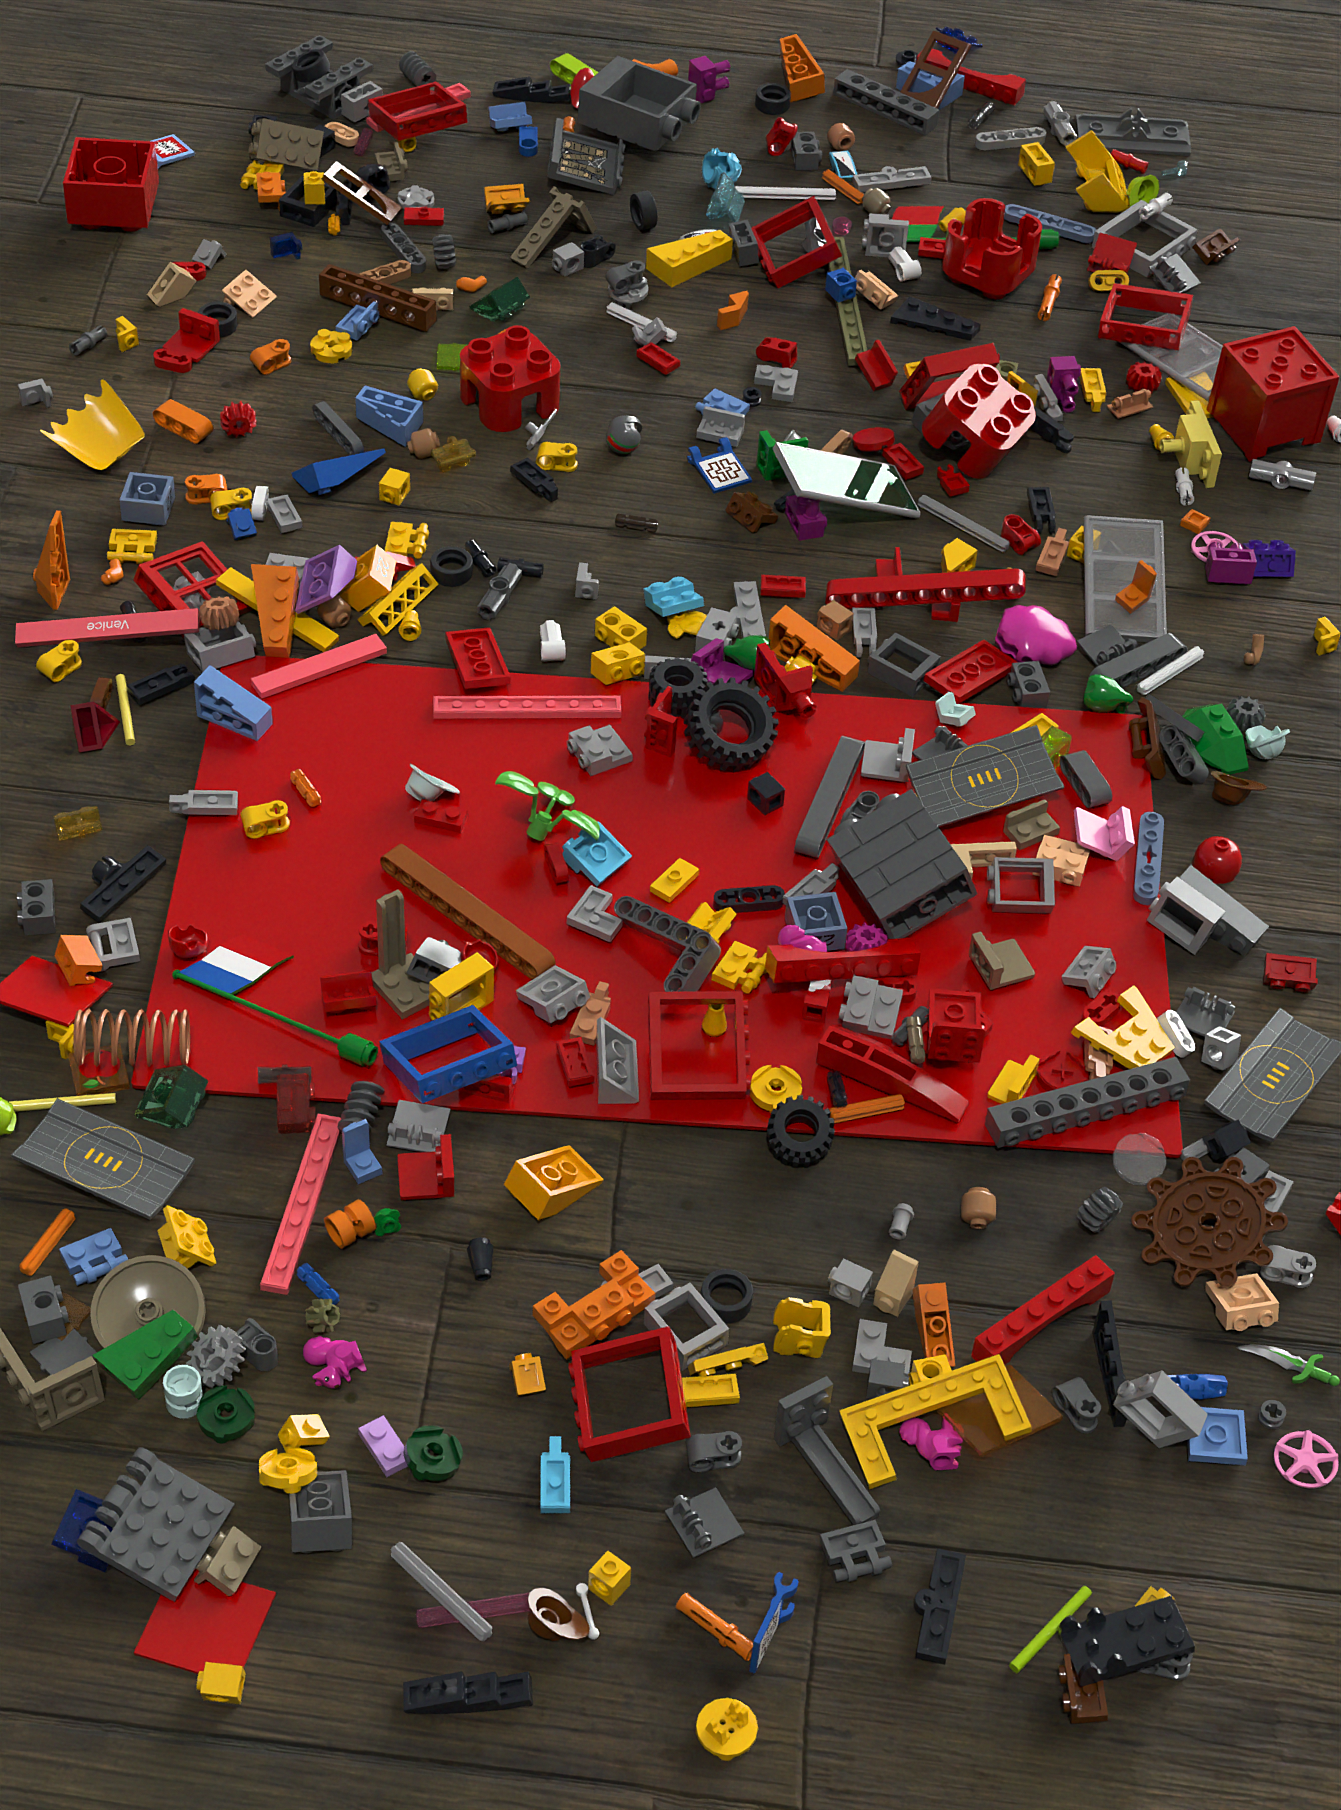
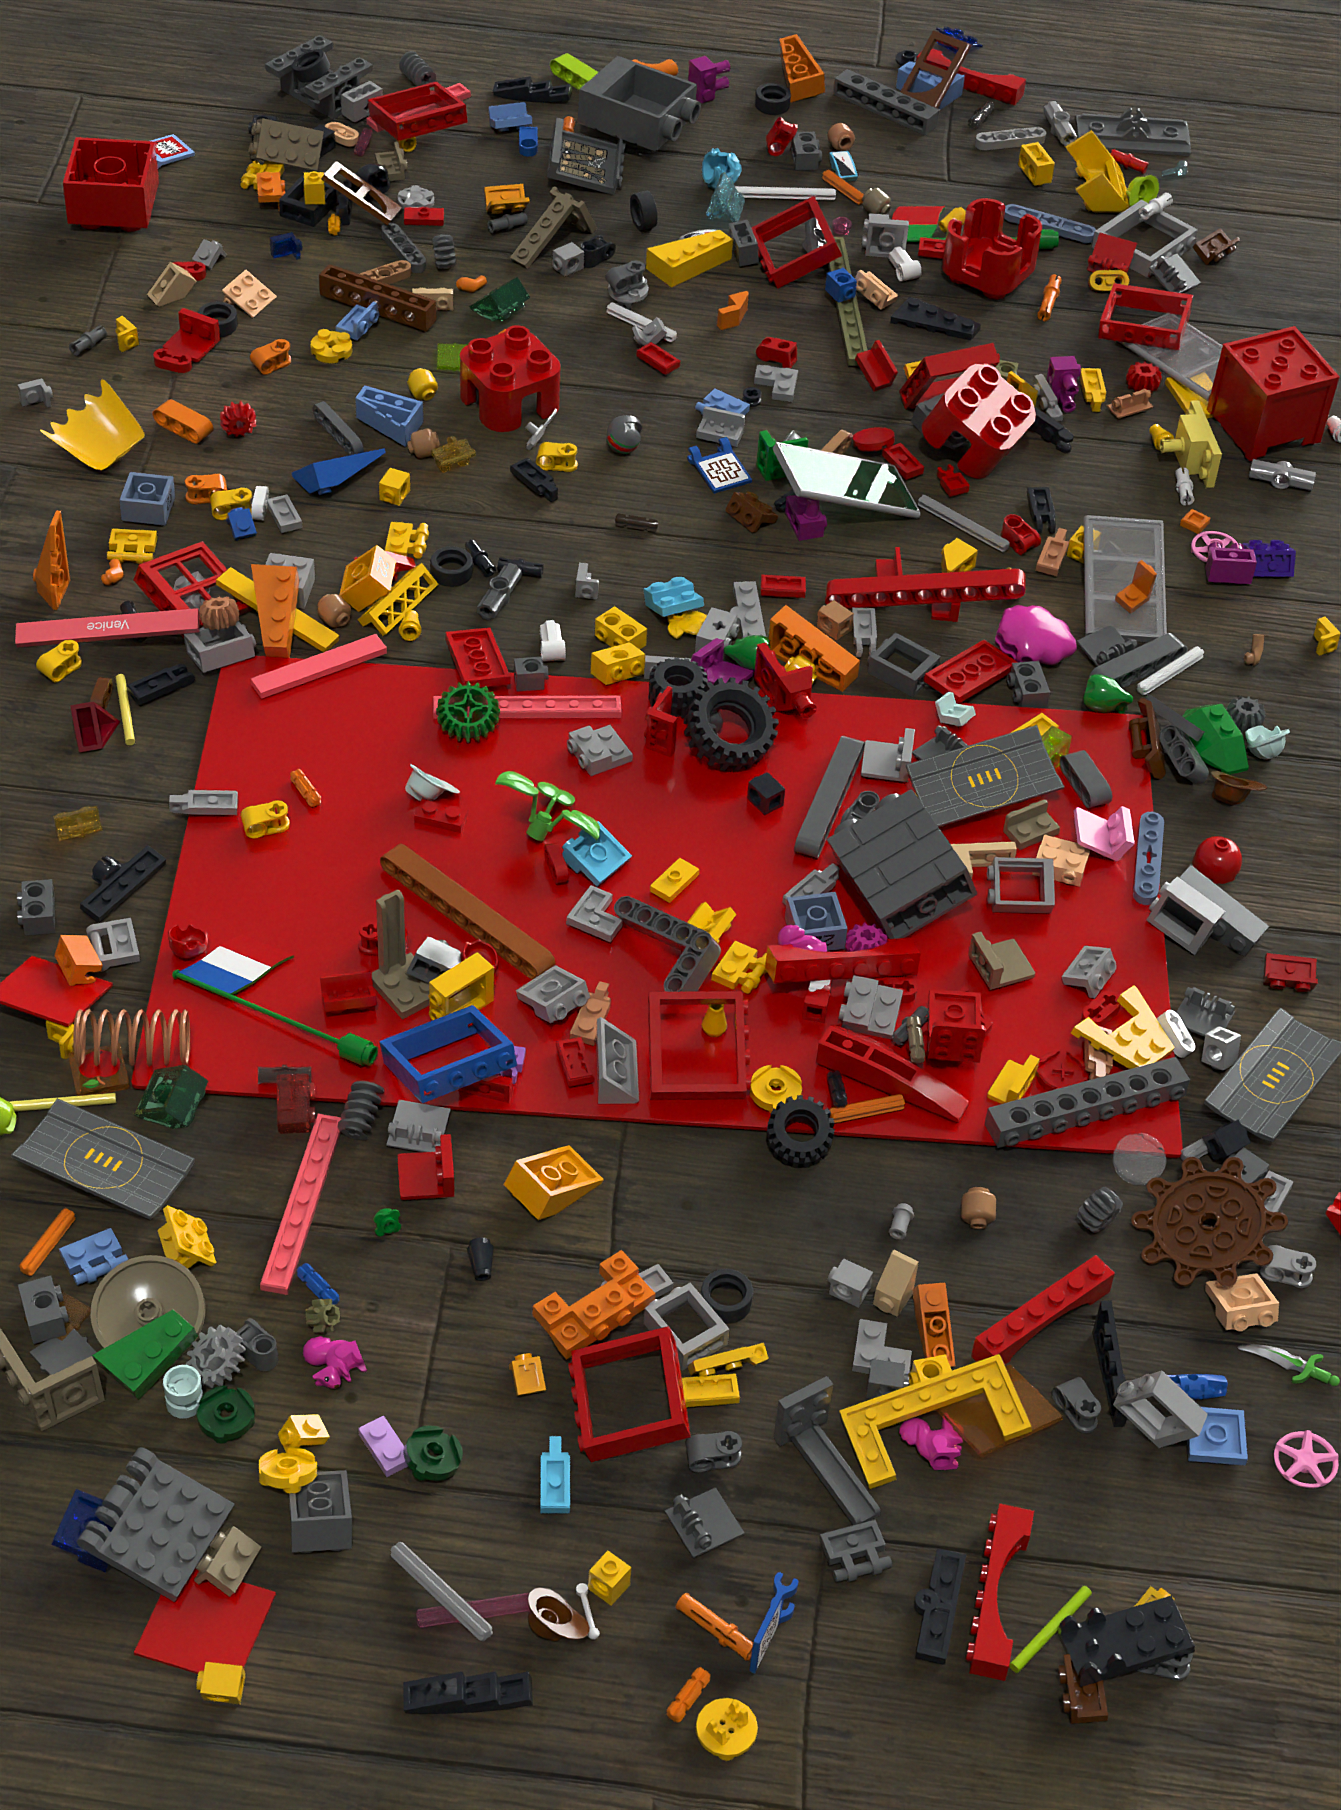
(231, 705): medium blue wedge -> none
(325, 577): medium lavender slope -> none
(346, 1225): orange wheel -> none
(357, 1152): medium blue bracket -> none
(482, 708): none -> green gear
(530, 673): none -> dark grey brick
(579, 80): red arm -> none
(688, 1695): none -> orange axle
(766, 892): black beam -> none
(791, 1317): yellow piece -> none
(889, 178): light grey hinge -> none
(992, 1649): none -> red arch
(1264, 1415): dark grey bush -> none

